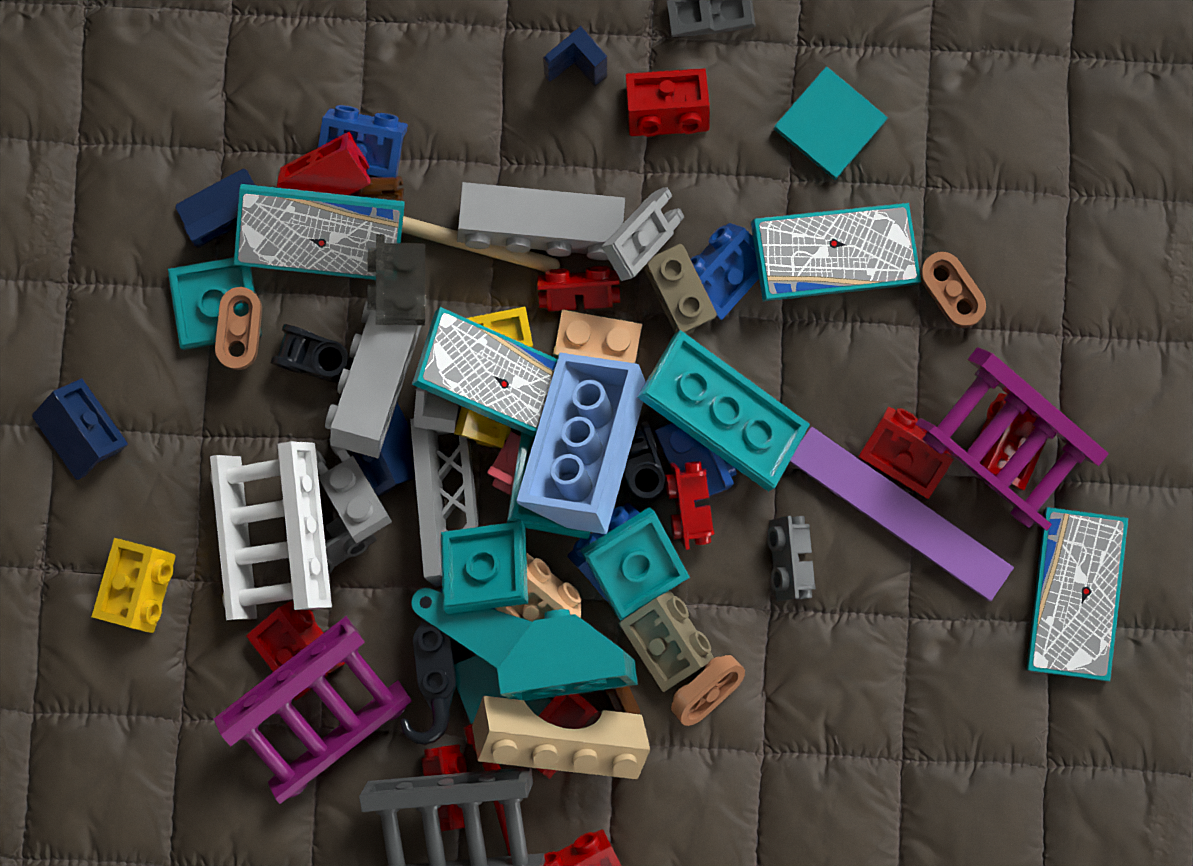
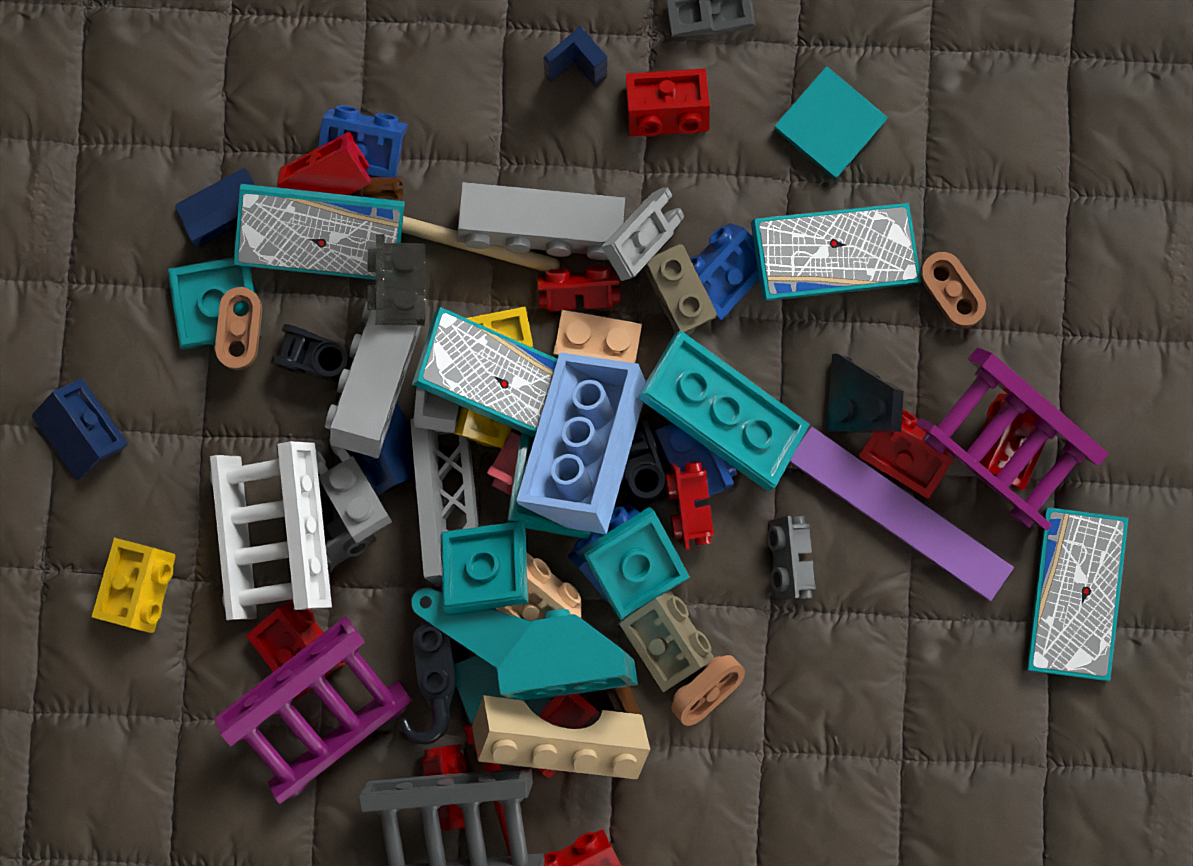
(861, 400): none -> black wing

